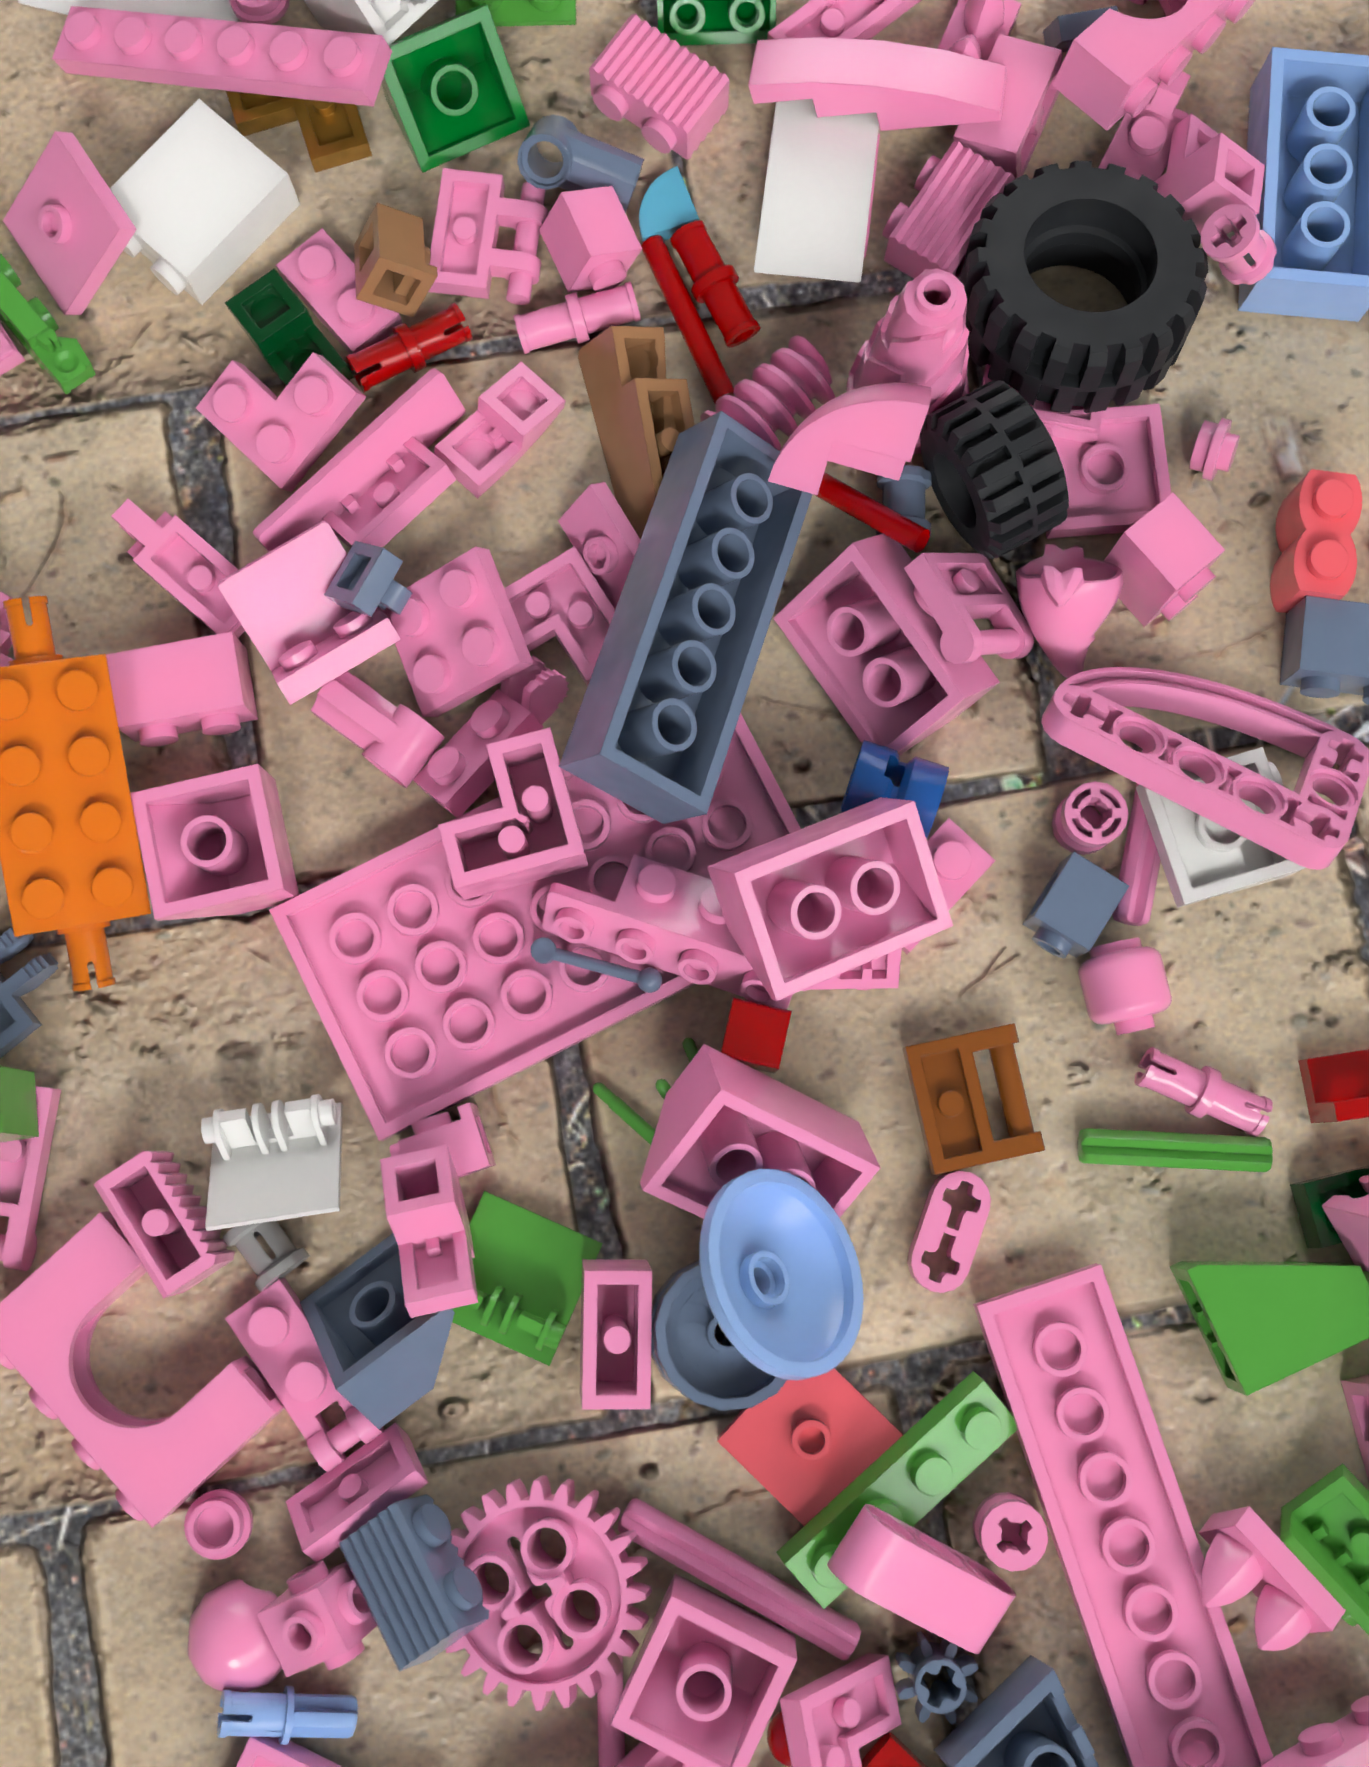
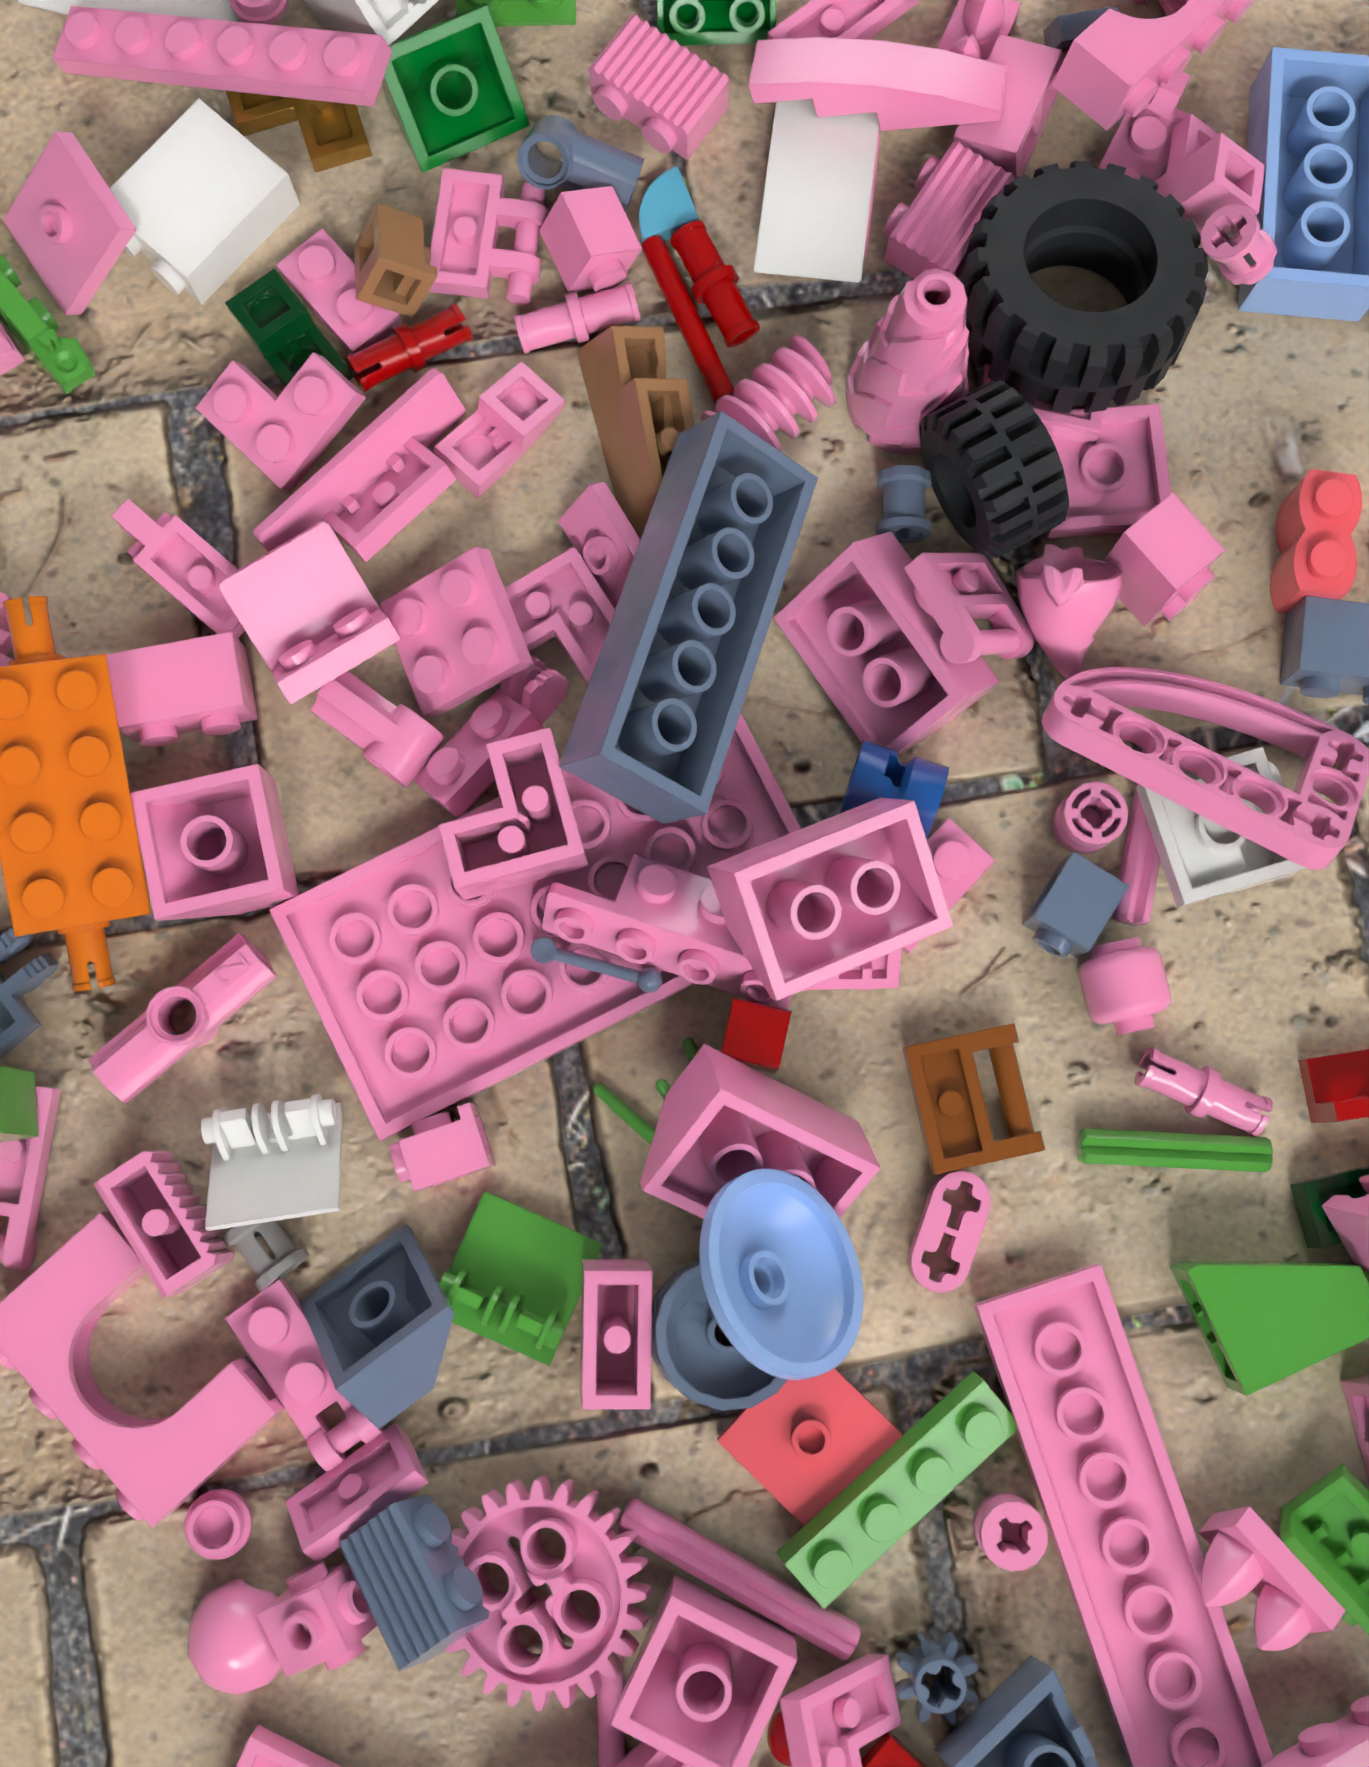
(150, 1042): none -> bright pink piece
(287, 1715): light blue axle -> none
(368, 582): sand blue tile -> none
(430, 1230): bright pink brick -> none
(861, 429): bright pink brick -> none
(873, 513): red bar -> none
(921, 1579): bright pink beam -> none
(1214, 448): bright pink plate -> none

